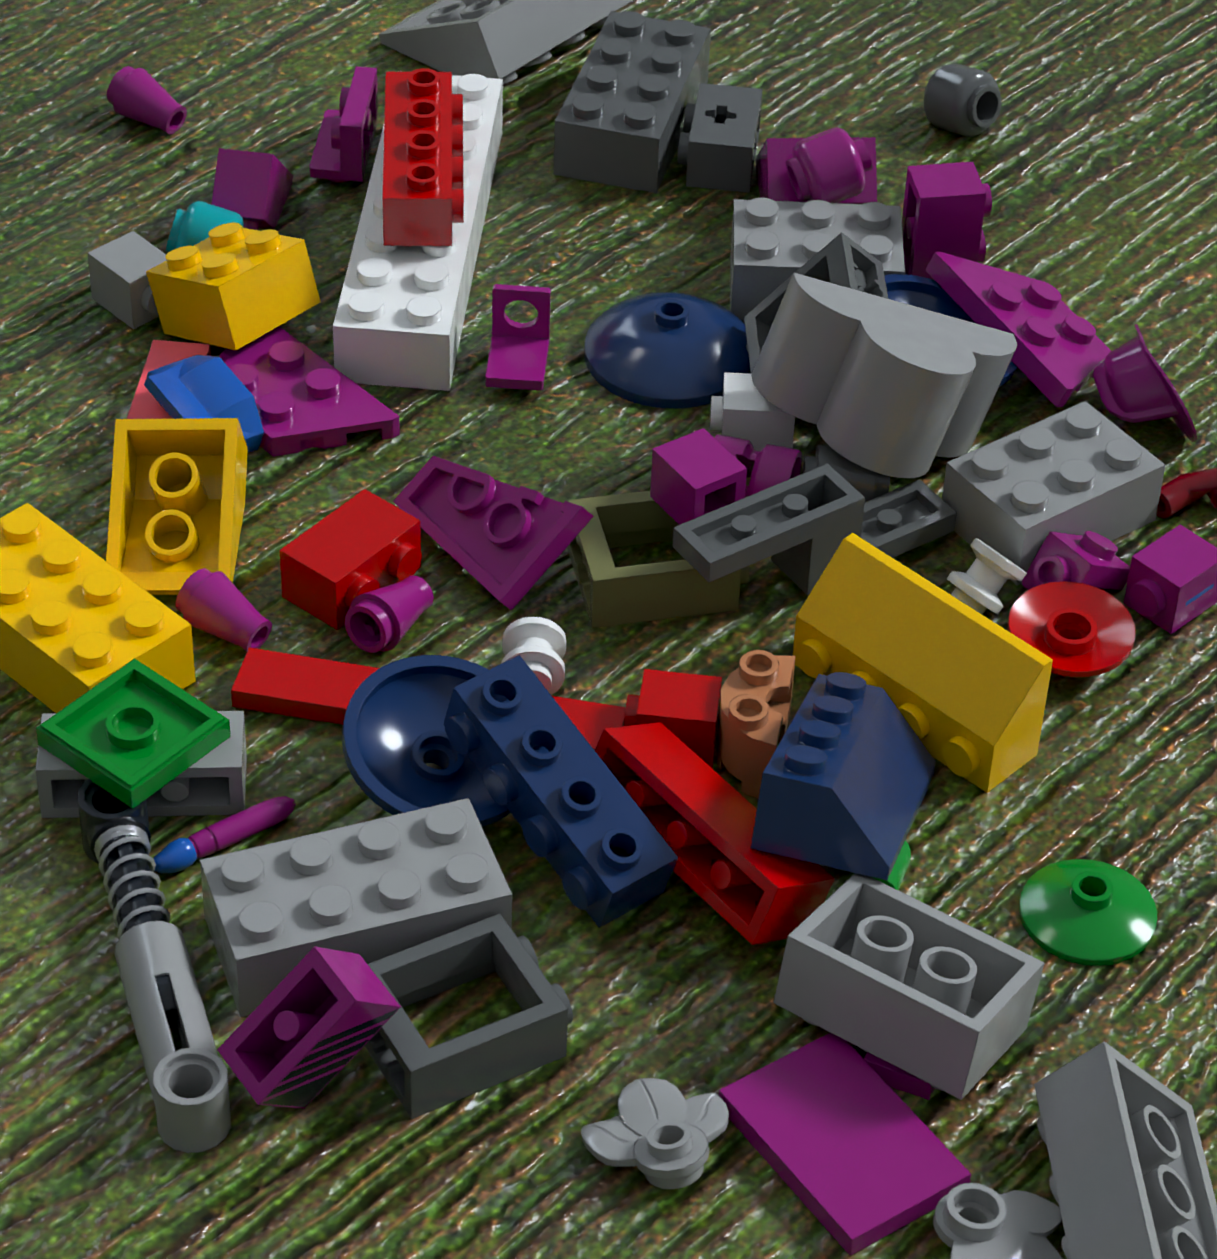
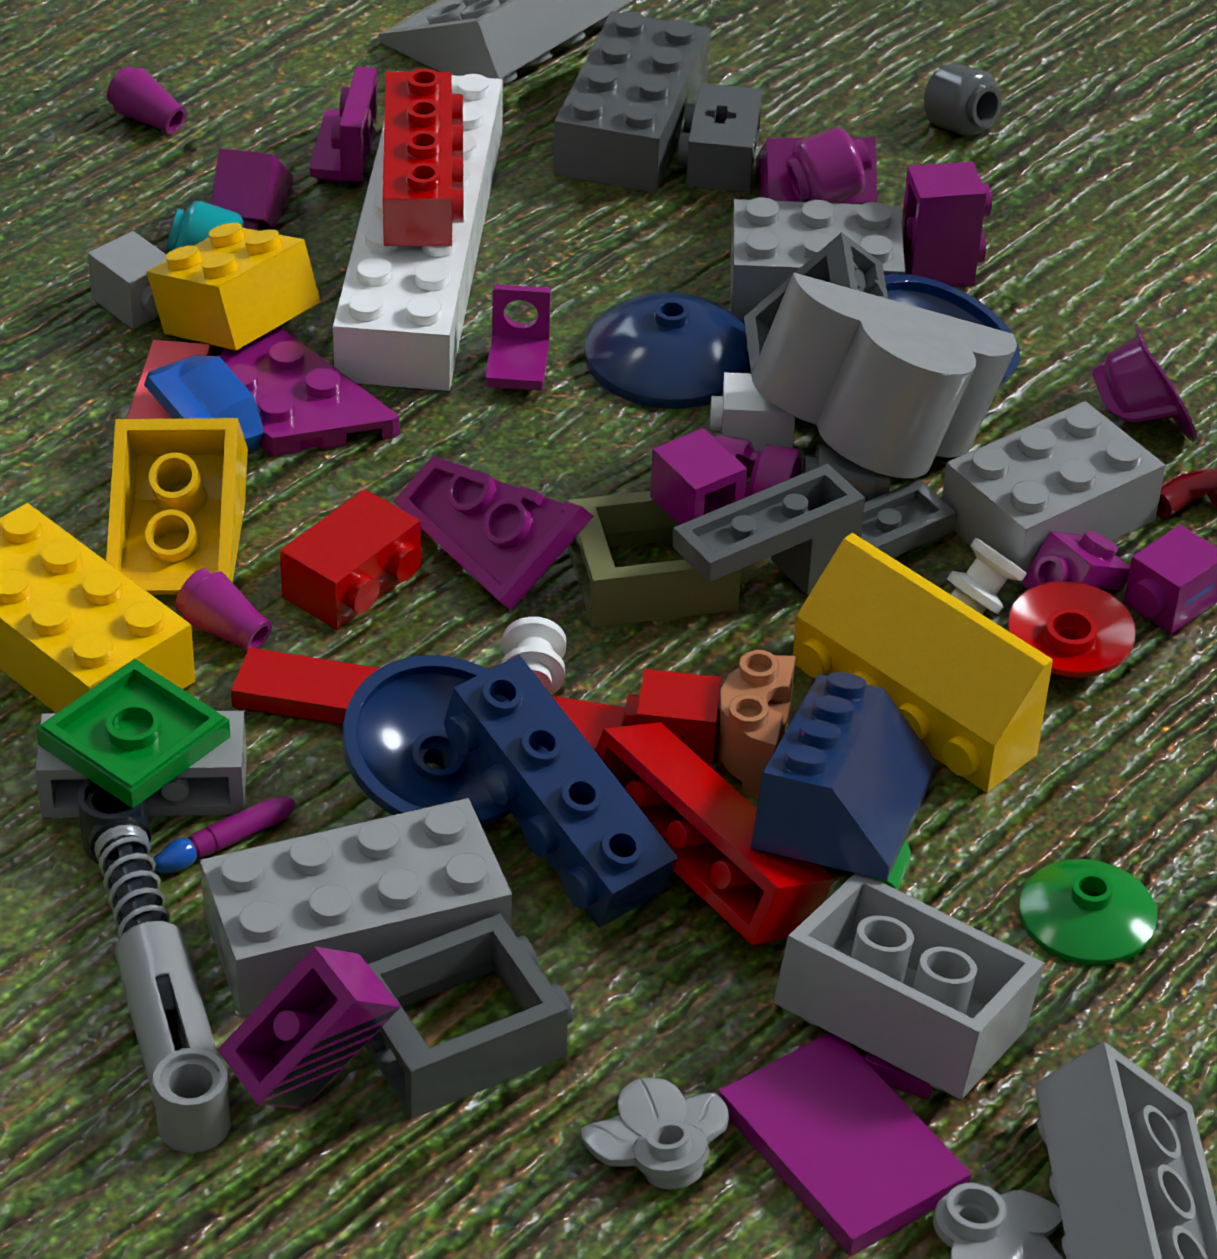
(386, 614): magenta cone -> none
(1052, 342): magenta wing -> none

